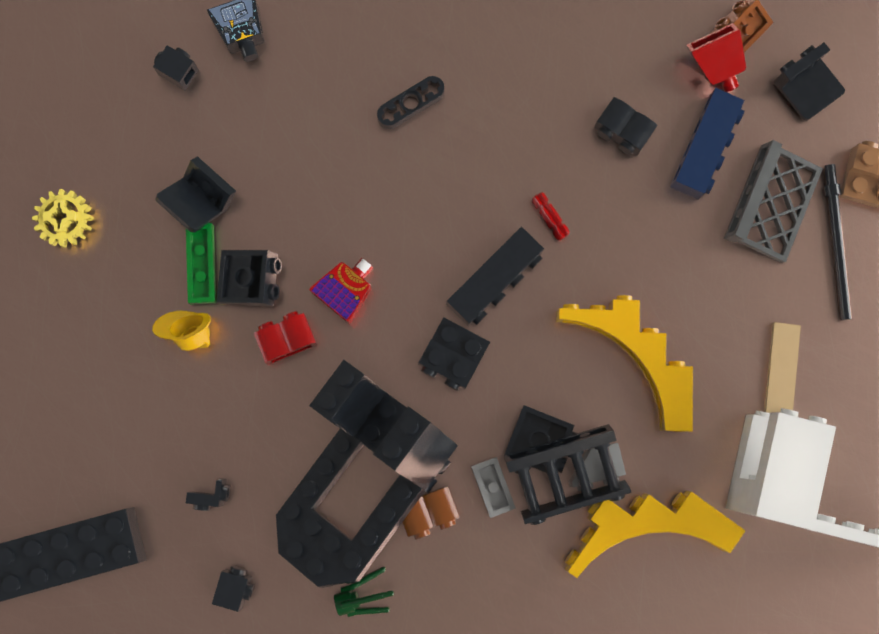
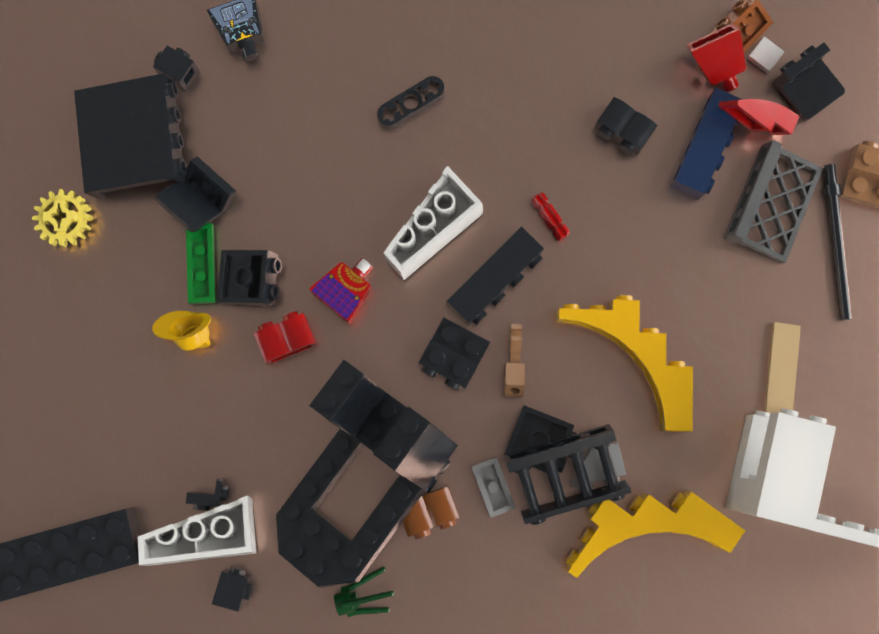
(129, 134): none -> black panel
(210, 535): none -> white wedge
(434, 223): none -> white wedge
(514, 370): none -> medium nougat piece
(761, 115): none -> slope
(765, 55): none -> white tile

